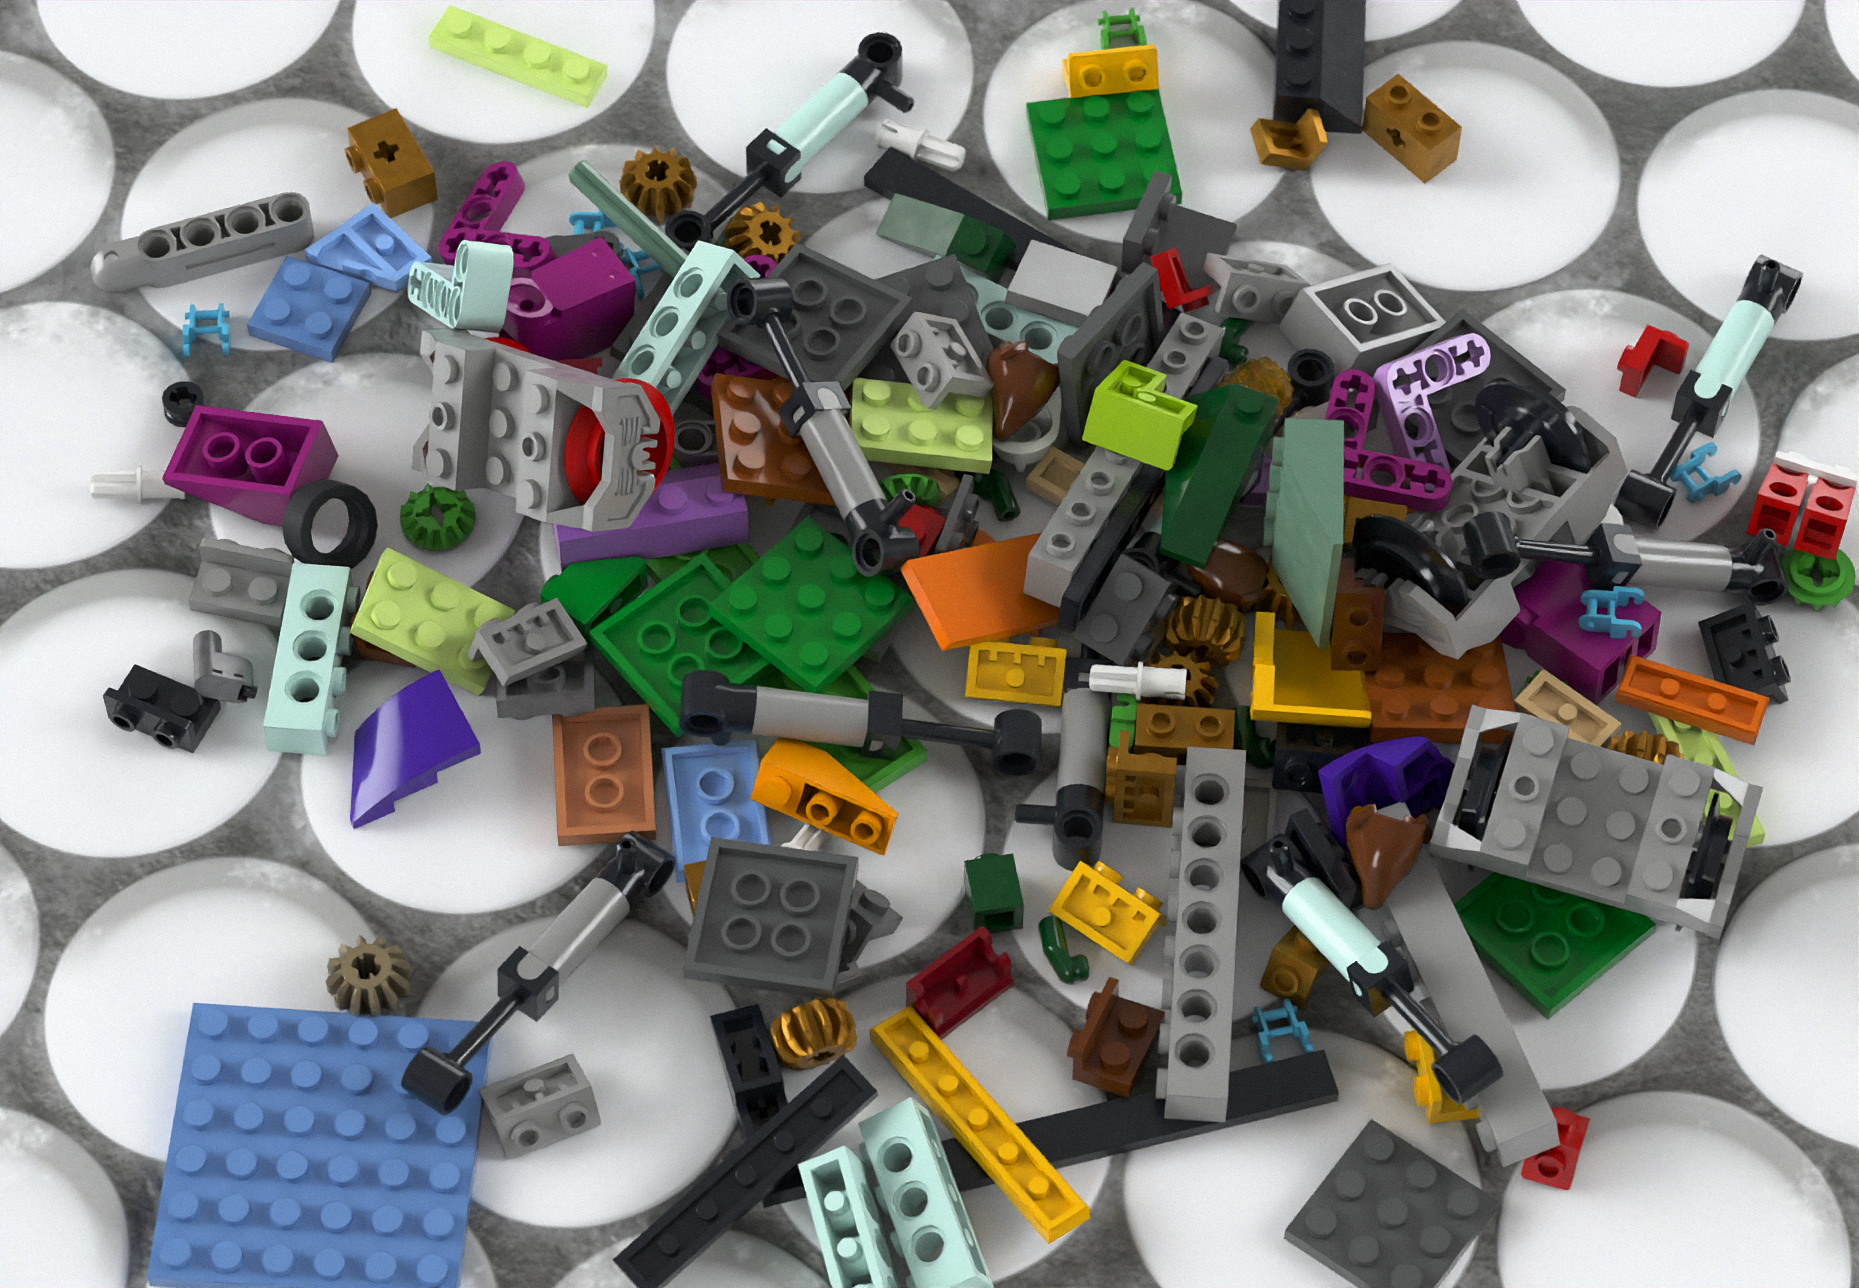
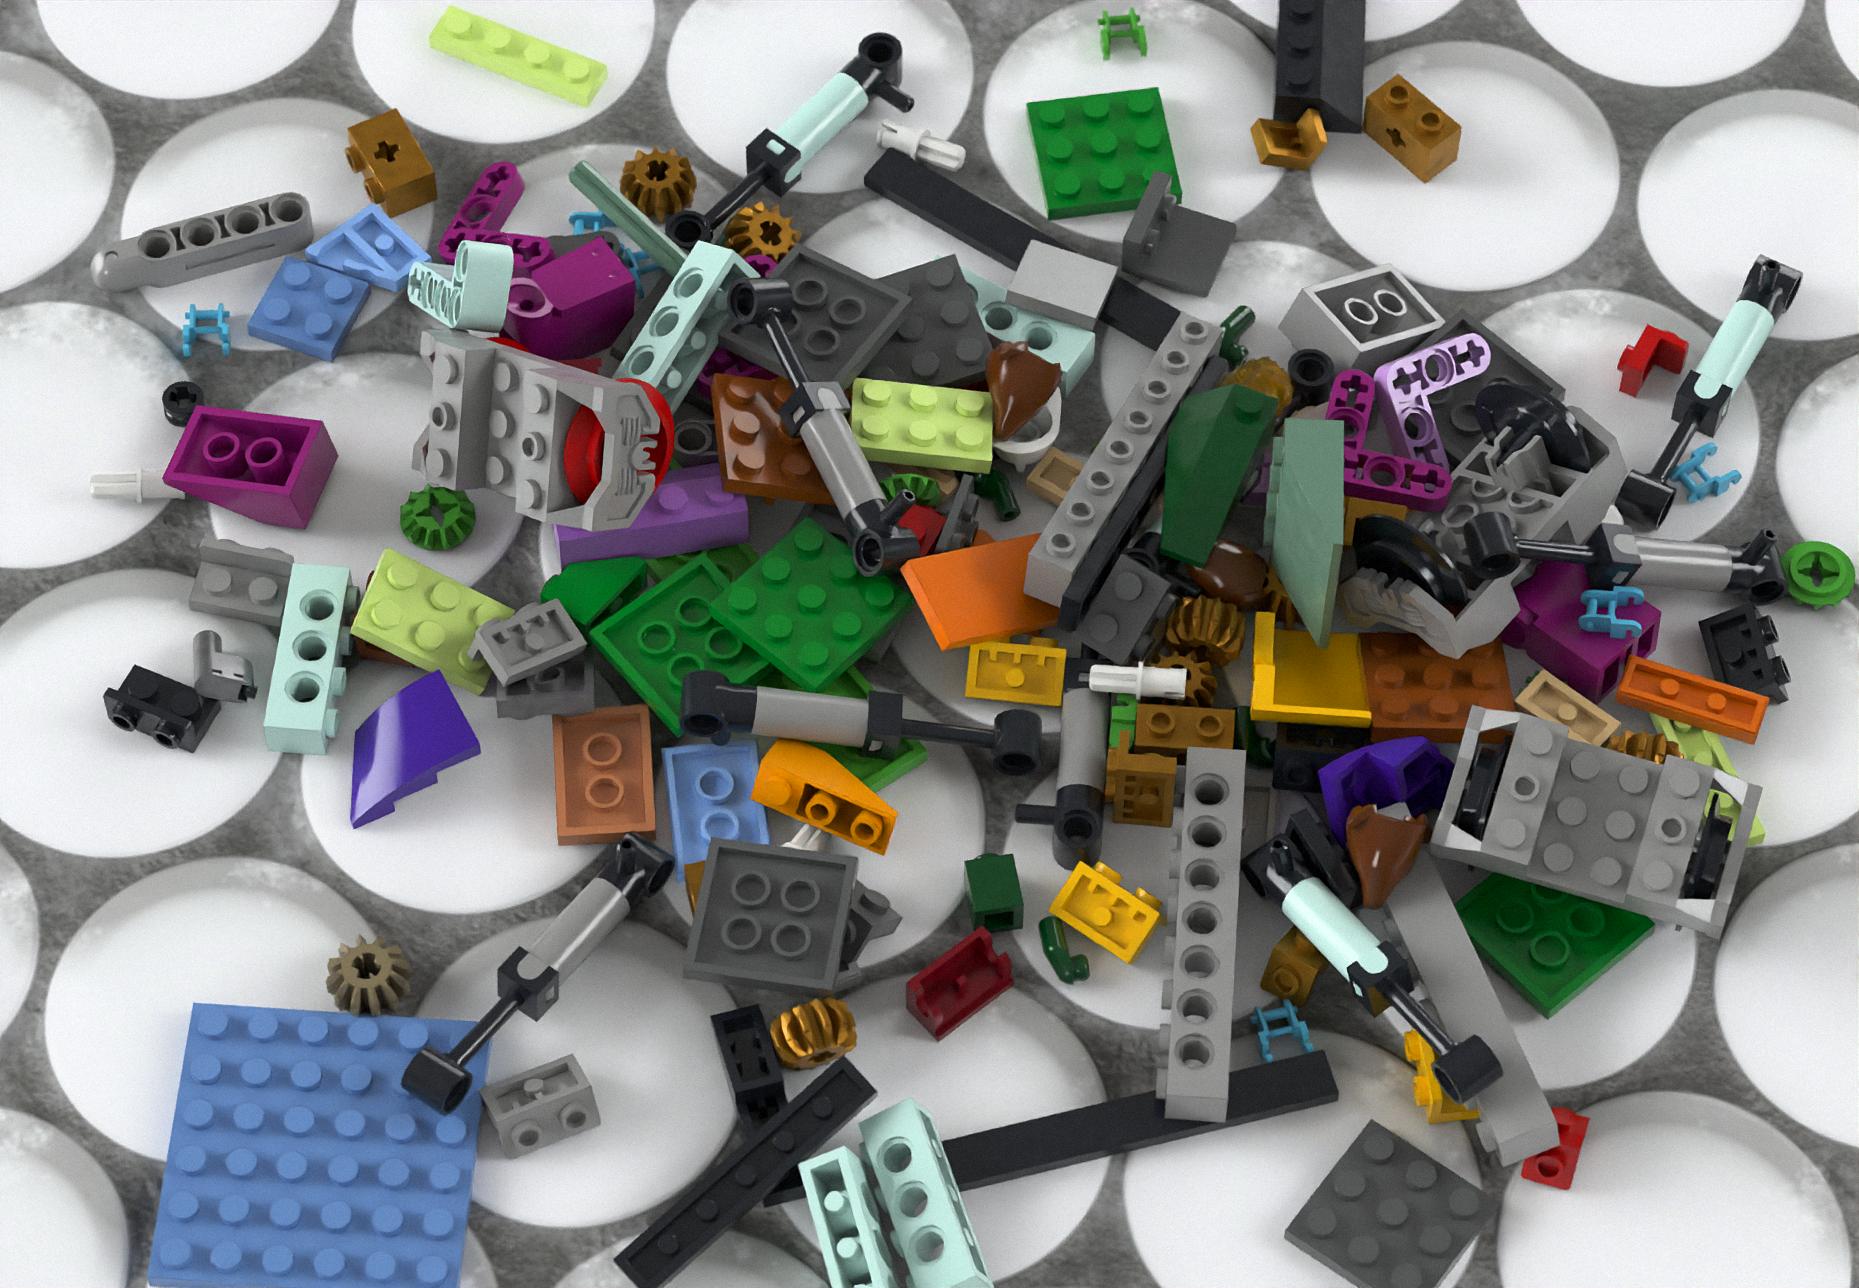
(300, 516): black tyre -> none
(939, 359): light grey bracket -> none
(946, 232): slope -> none
(980, 1124): yellow tile -> none
(1111, 71): yellow bracket -> none
(1114, 1041): reddish brown bracket -> none
(1120, 329): dark grey plate -> none
(1136, 417): lime panel -> none
(1175, 284): red bracket -> none
(1253, 287): light grey bracket -> none
(1356, 623): reddish brown bracket -> none
(1807, 489): red hips -> none

